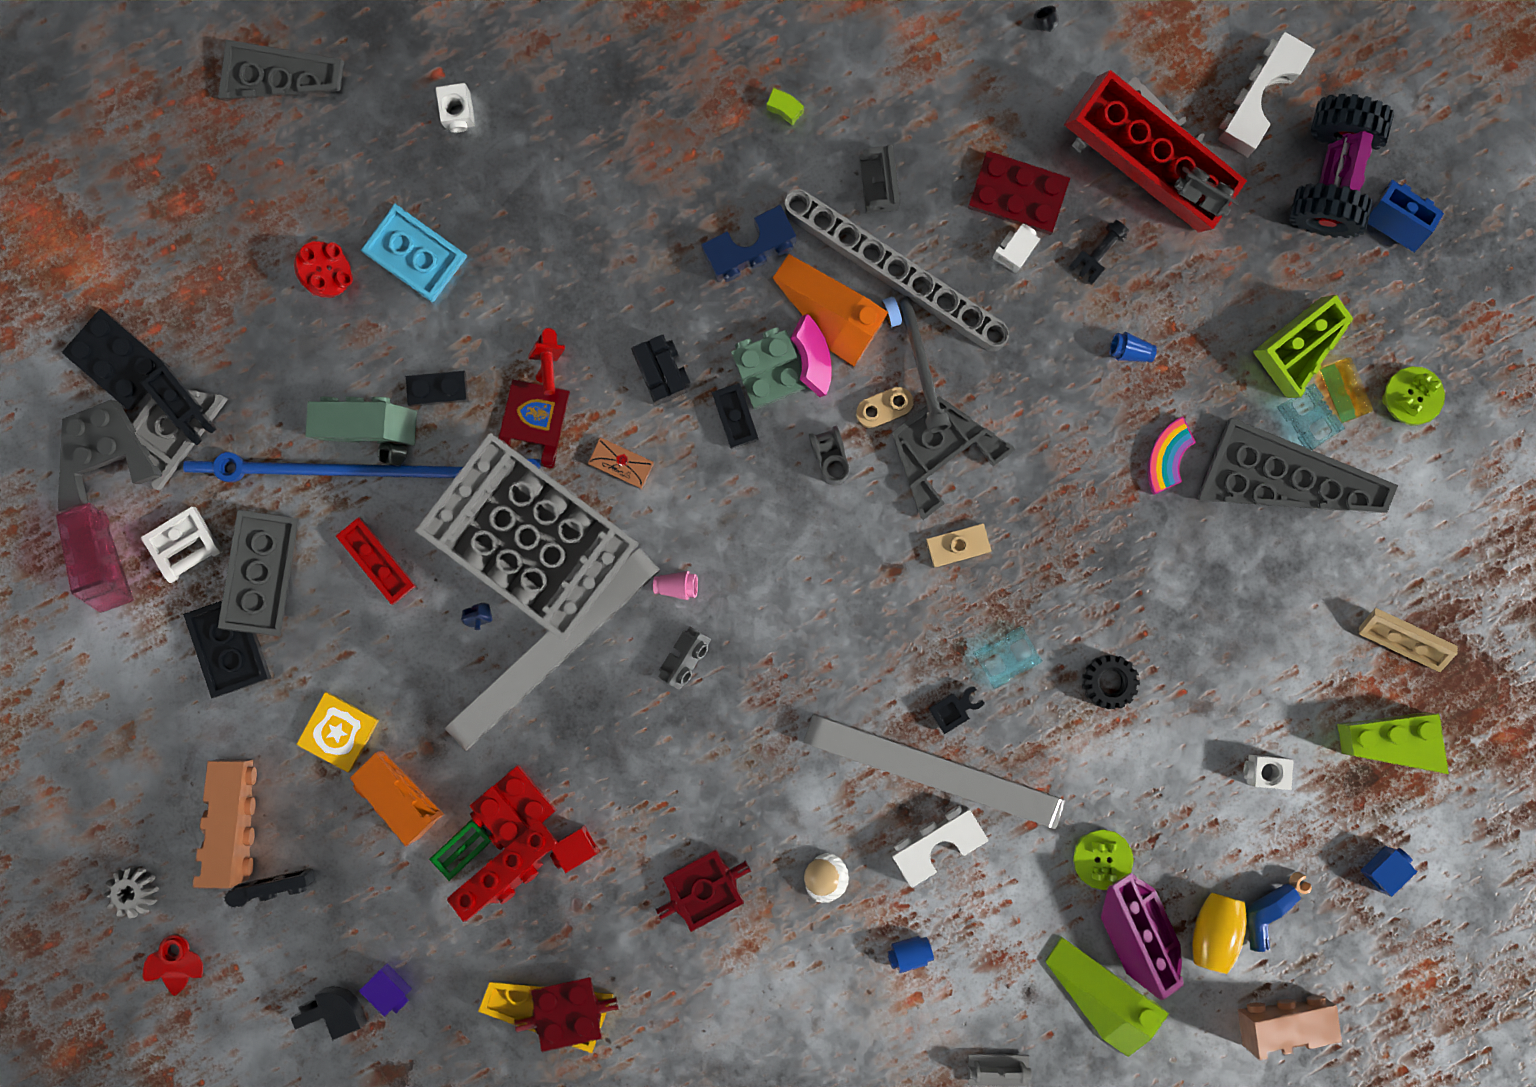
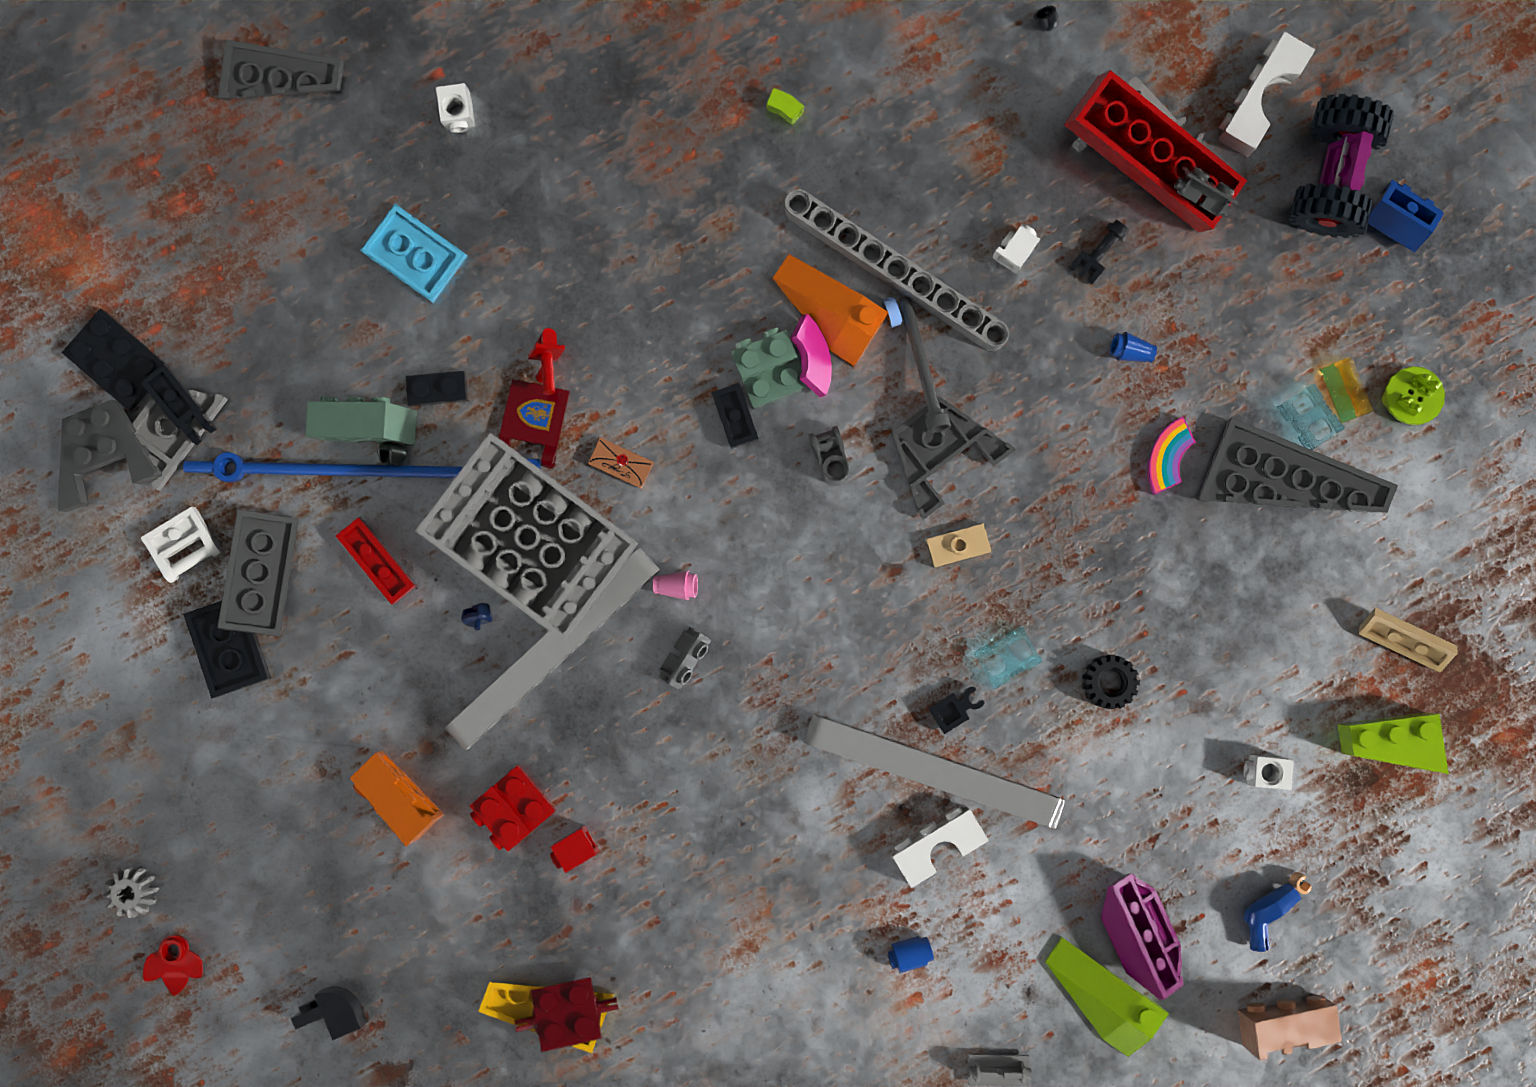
(92, 558): clear pink wedge -> none
(227, 824): nougat wedge -> none
(268, 887): black hinge -> none
(322, 256): red plate -> none
(337, 732): yellow tile -> none
(386, 991): dark purple brick -> none
(442, 867): green tile -> none
(504, 872): red bracket -> none
(660, 370): black brick -> none
(703, 890): dark red plate -> none
(729, 259): dark blue arch -> none
(826, 878): hair -> none
(879, 179): dark grey hinge -> none
(885, 408): tan plate -> none
(1019, 192): dark red plate -> none
(1102, 844): lime plate -> none
(1219, 933): yellow piece -> none
(1302, 345): lime wedge -> none
(1389, 870): blue brick -> none

